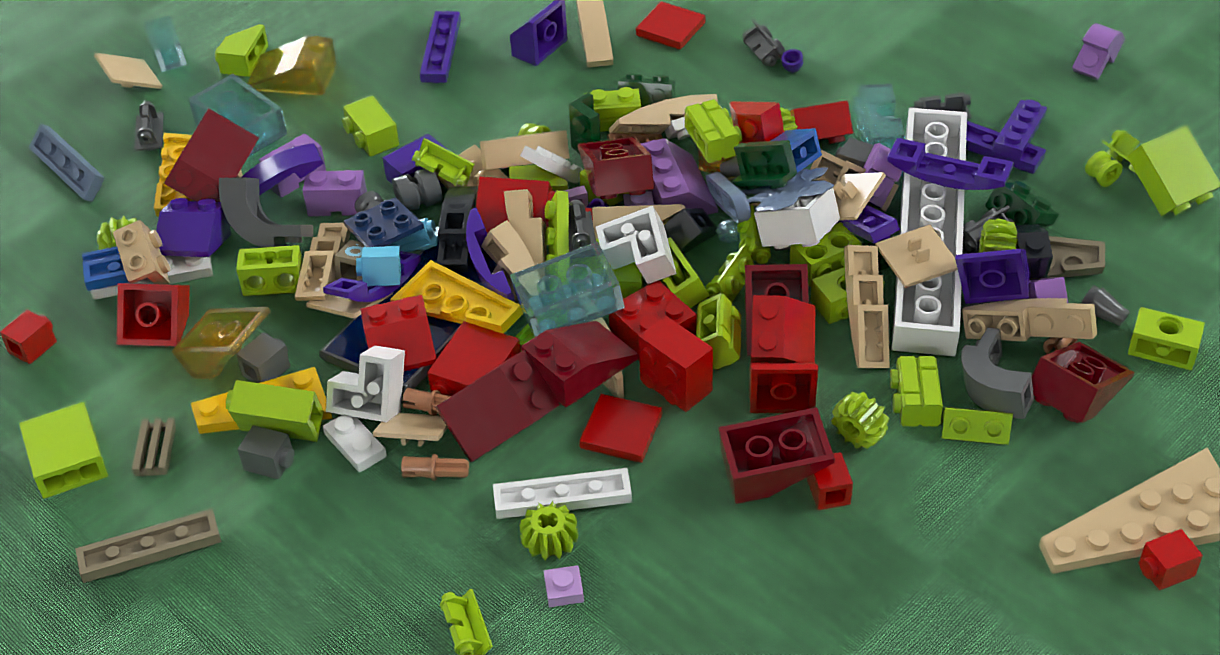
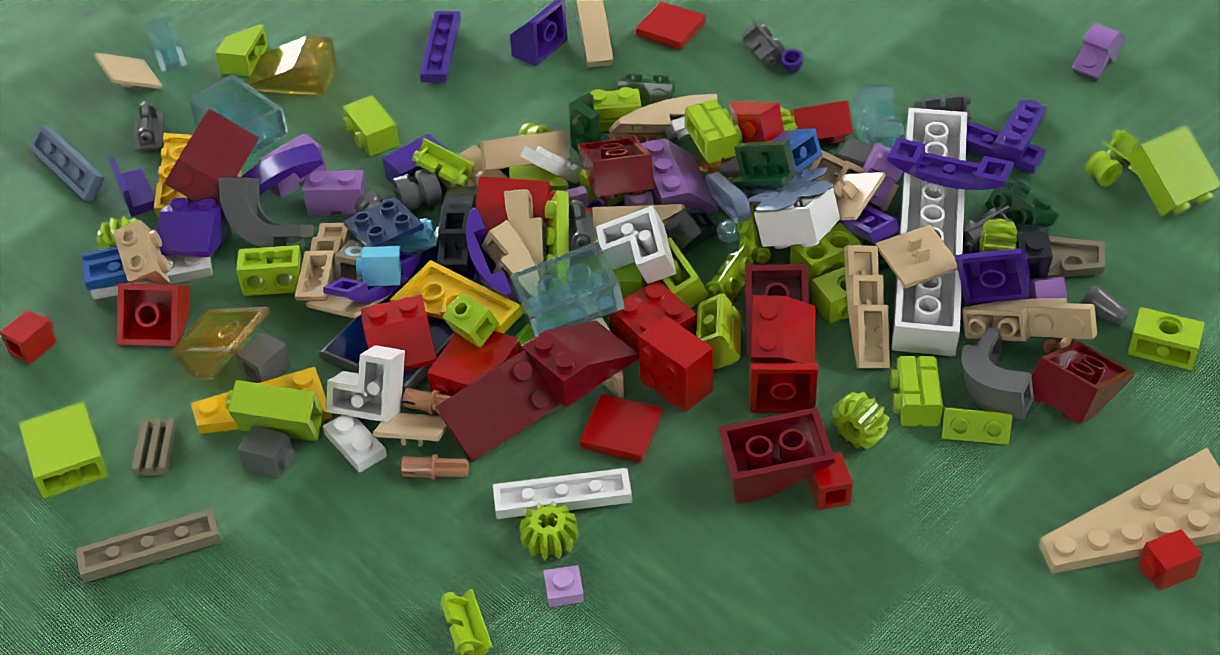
(134, 189): none -> dark purple panel
(470, 319): none -> lime brick

